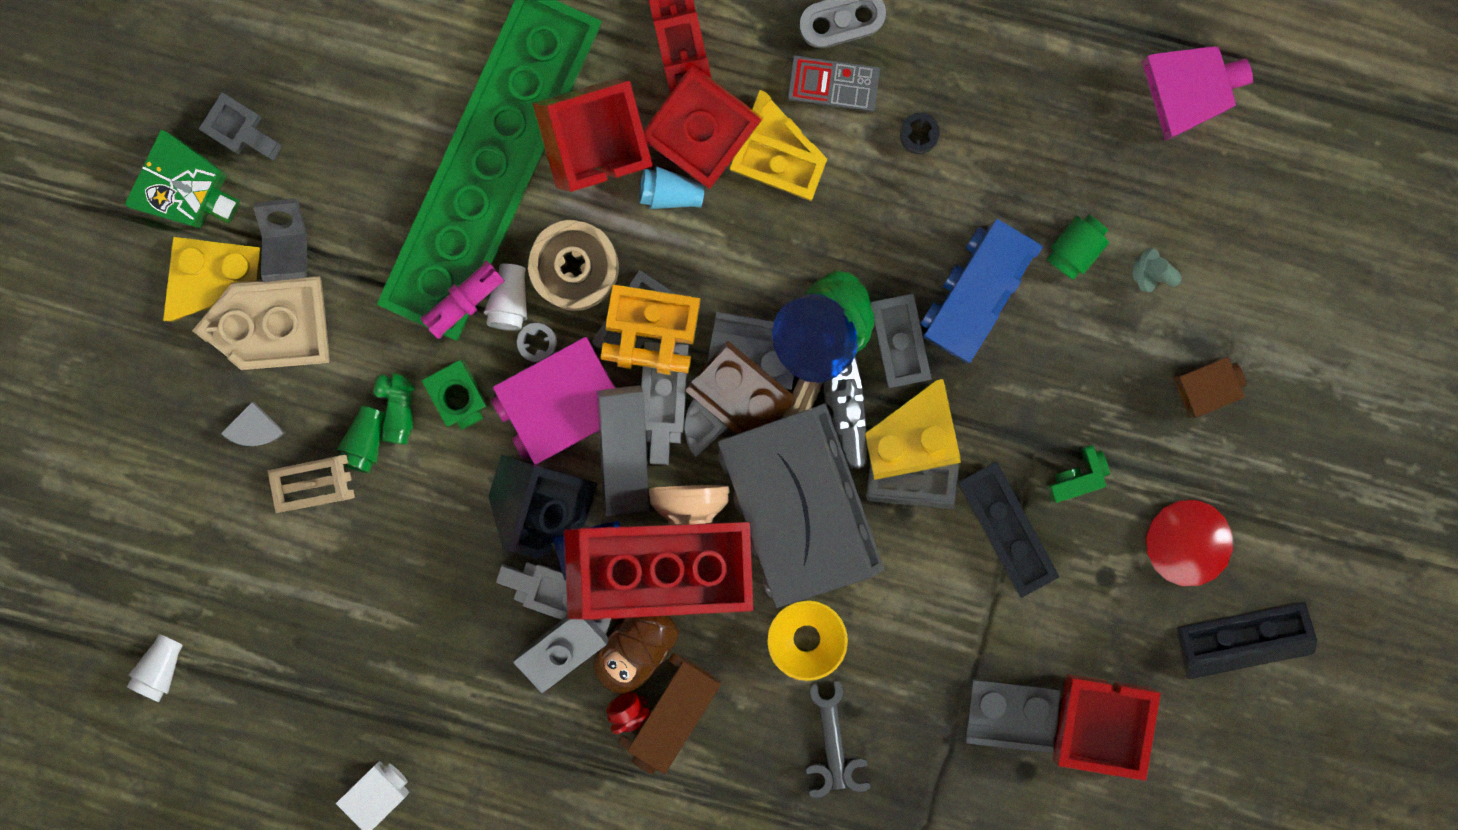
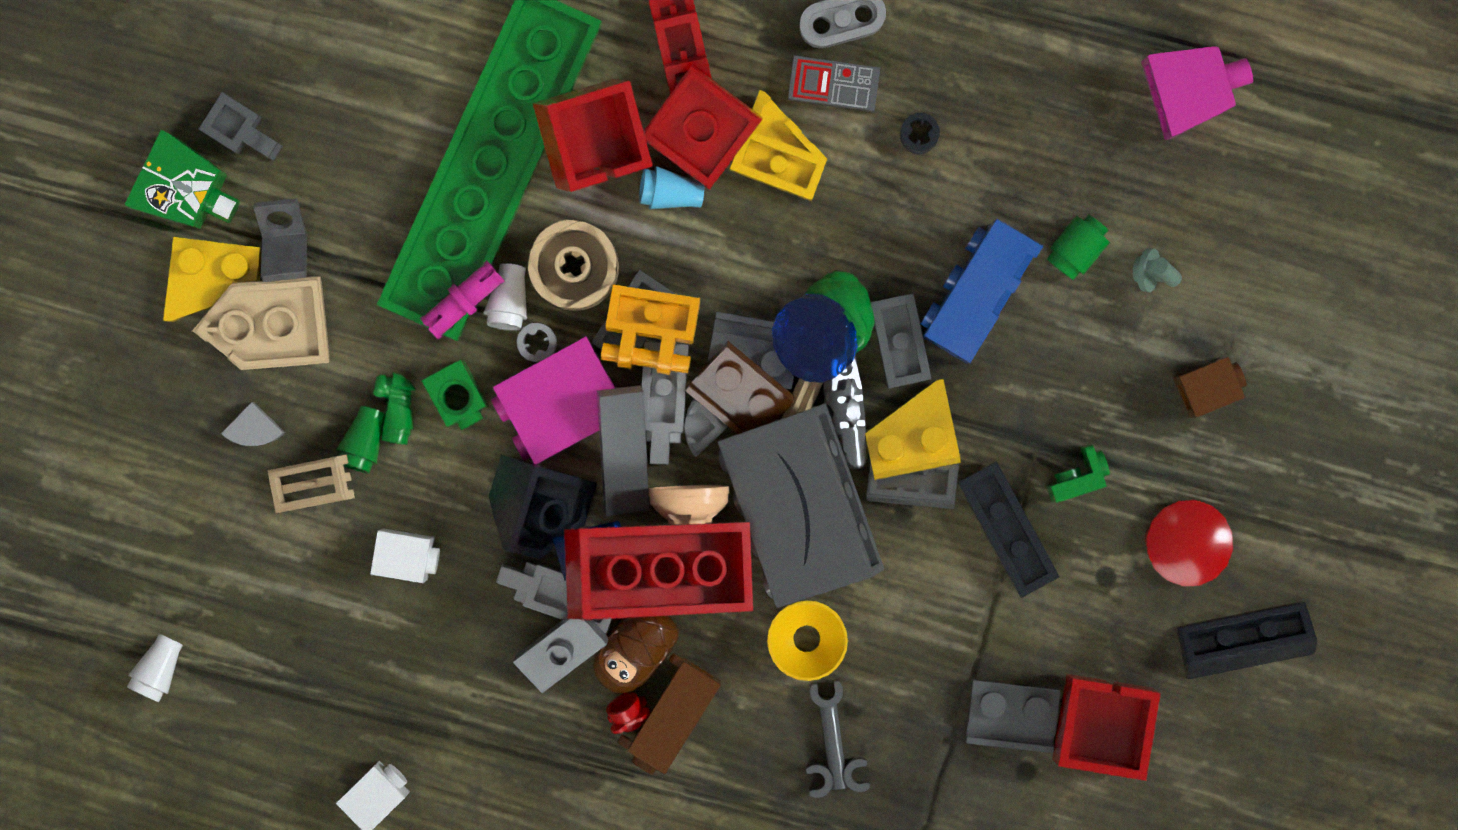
(404, 556): none -> white brick

